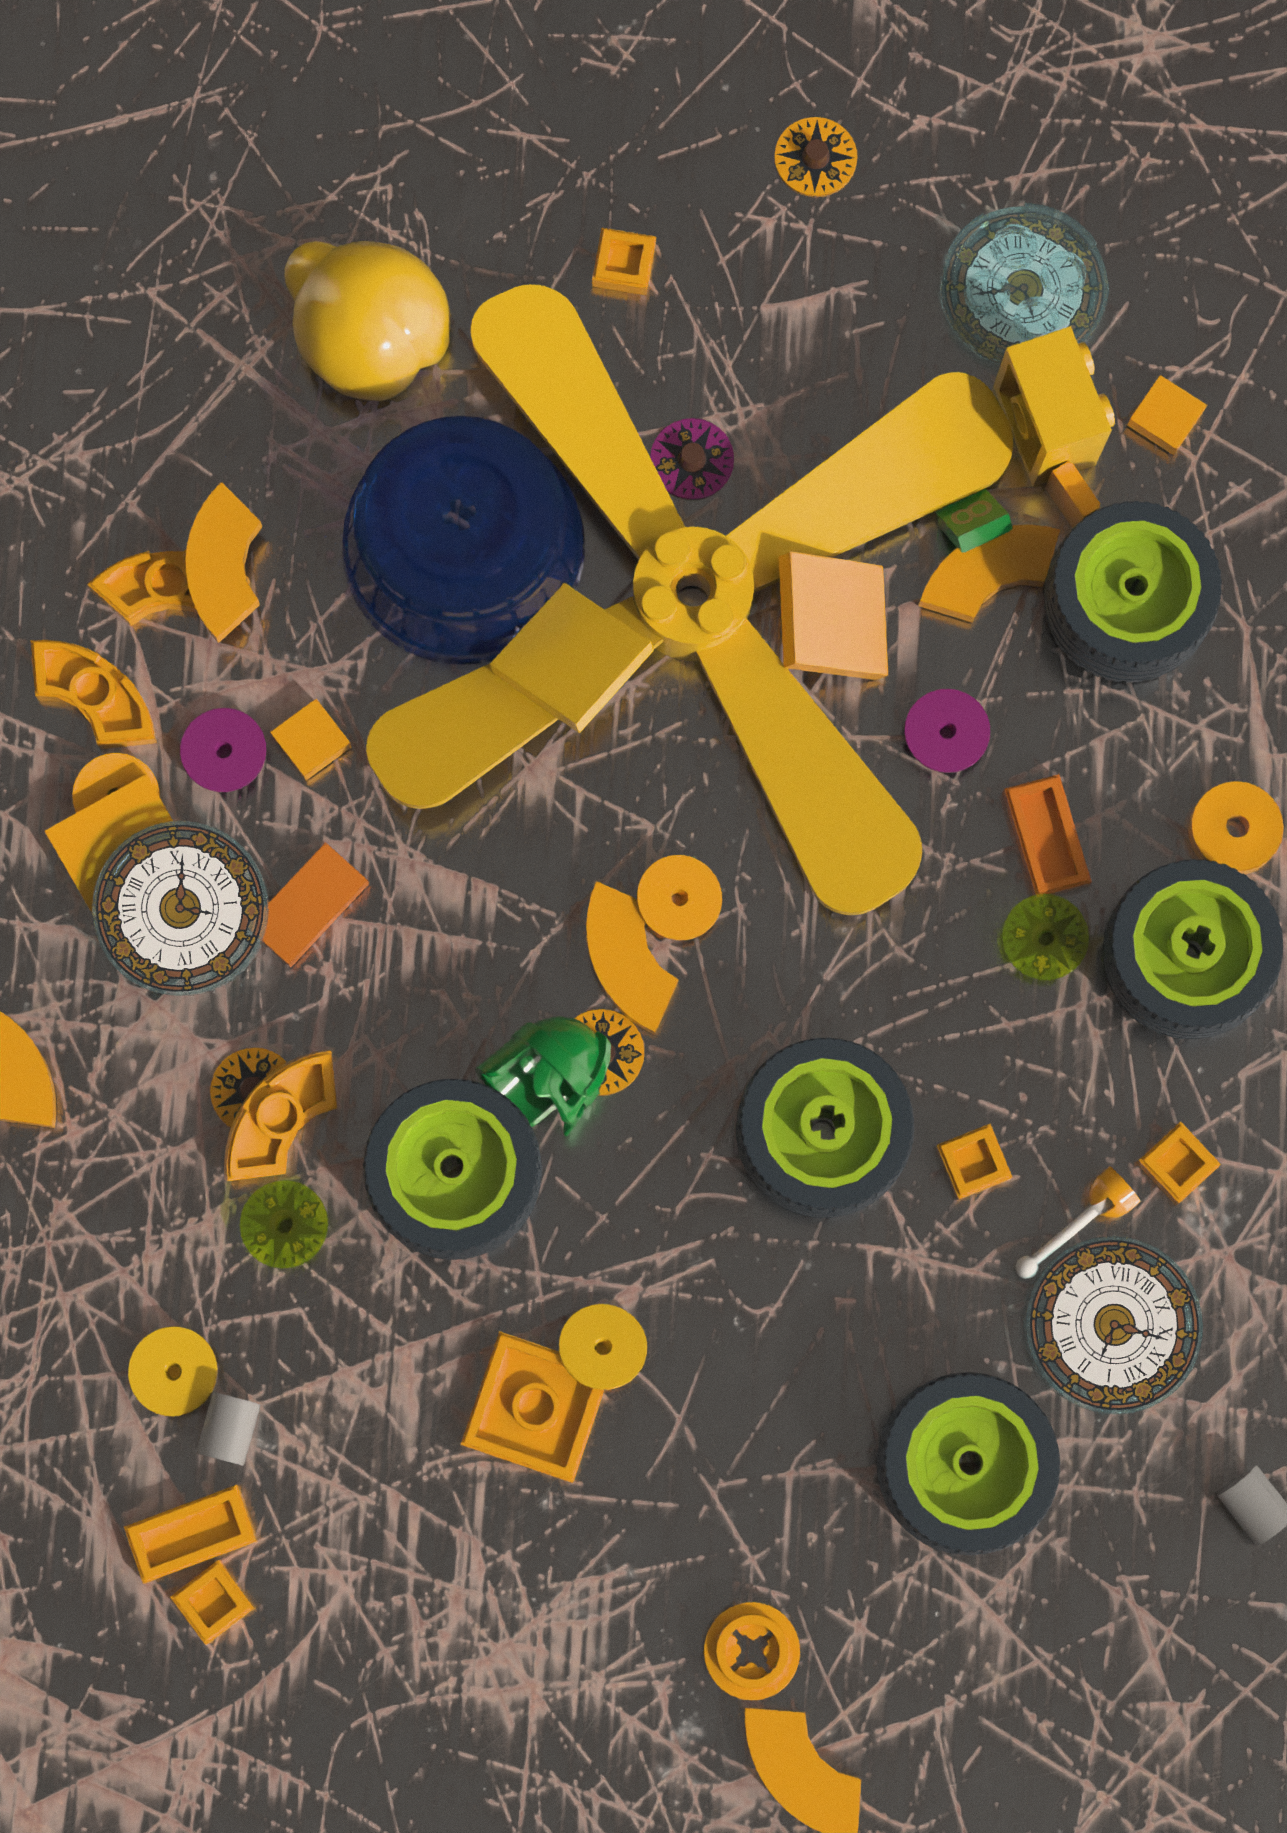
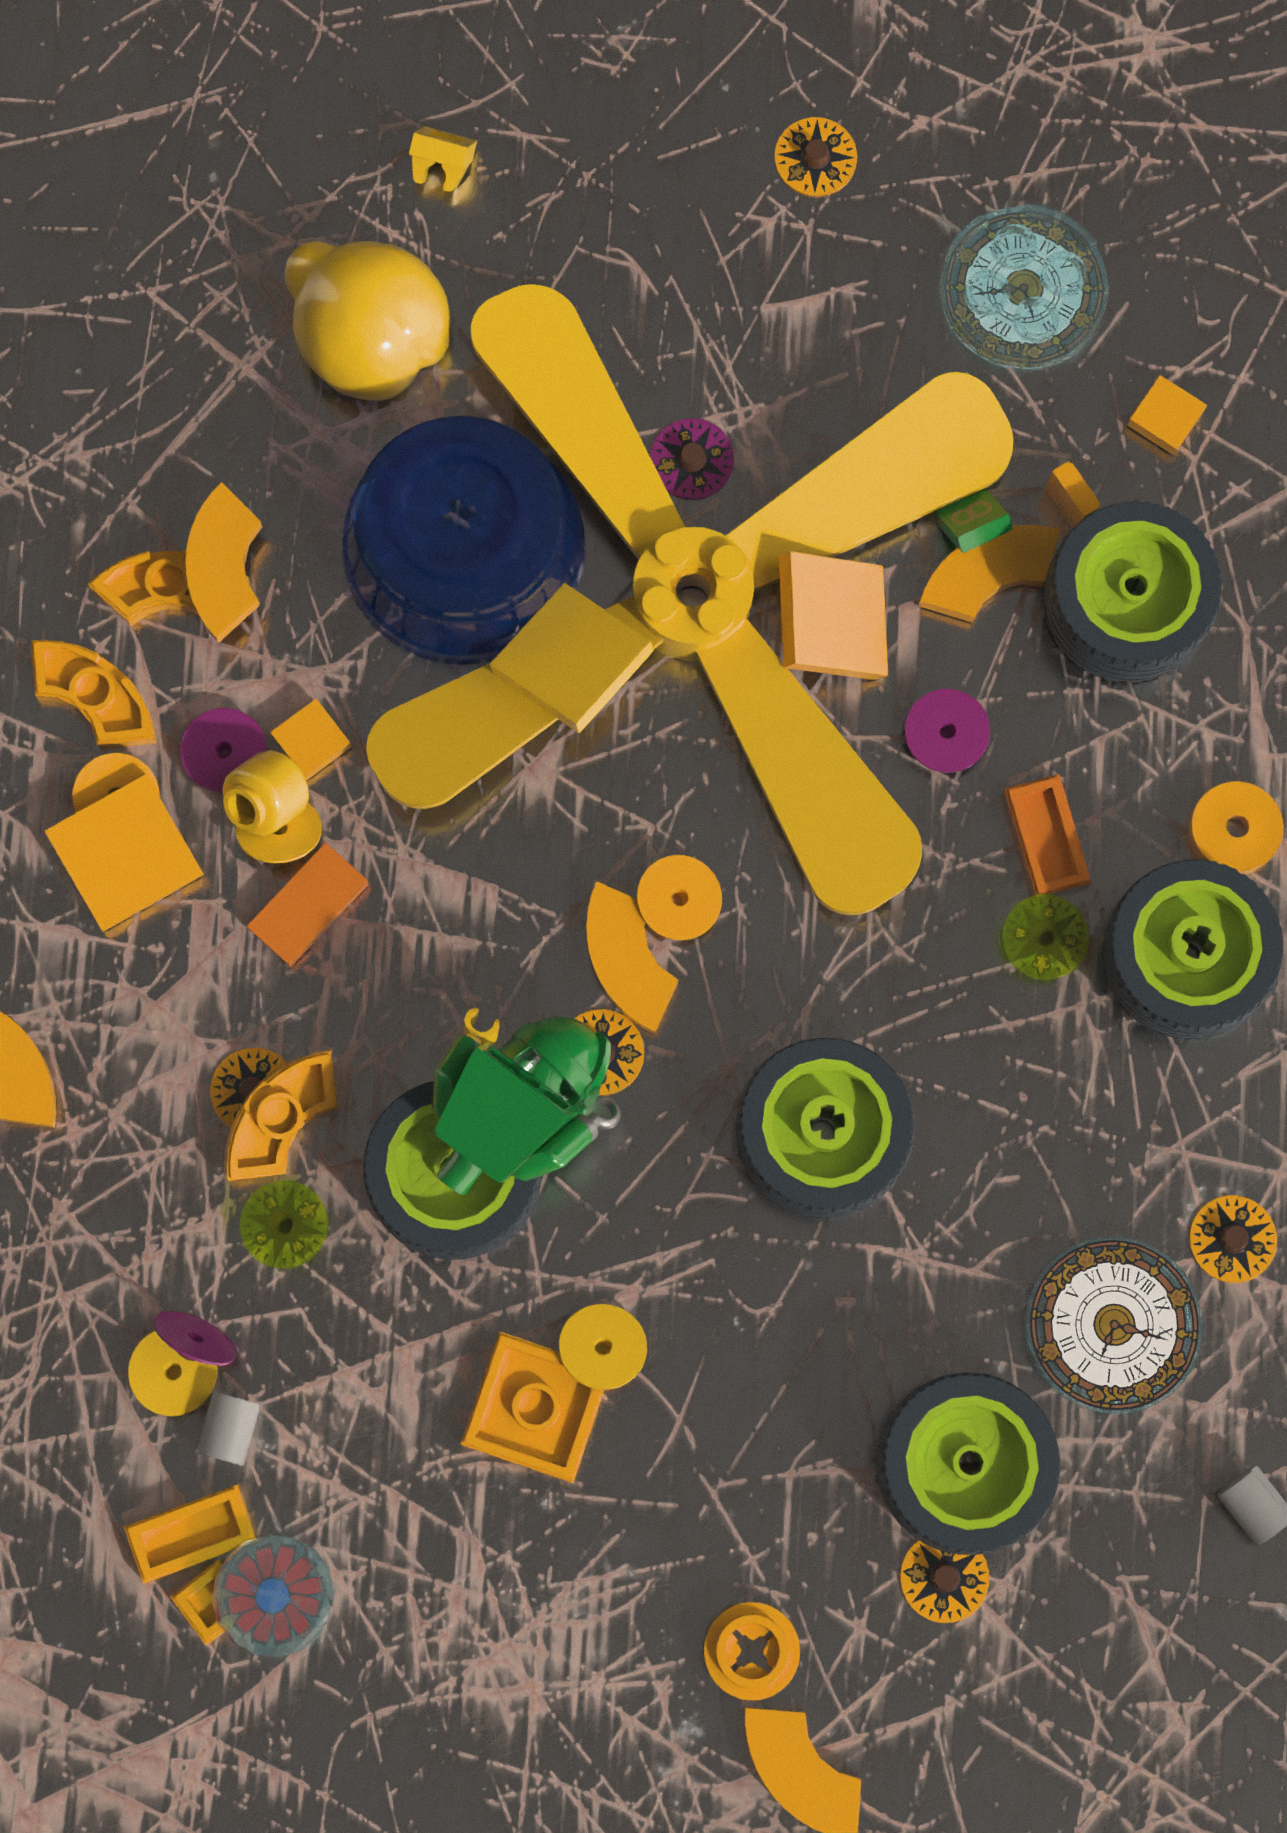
(180, 908): tile -> none
(194, 1338): none -> magenta piece
(265, 793): none -> yellow head
(273, 1596): none -> clear light blue tile
(288, 842): none -> yellow piece
(438, 146): none -> yellow tile
(503, 1115): none -> green torso
(624, 261): light orange tile -> none
(943, 1584): none -> piece
(973, 1162): light orange tile -> none
(1053, 404): yellow brick -> none
(1108, 1197): hinge -> none
(1178, 1163): light orange tile -> none
(1233, 1239): none -> piece

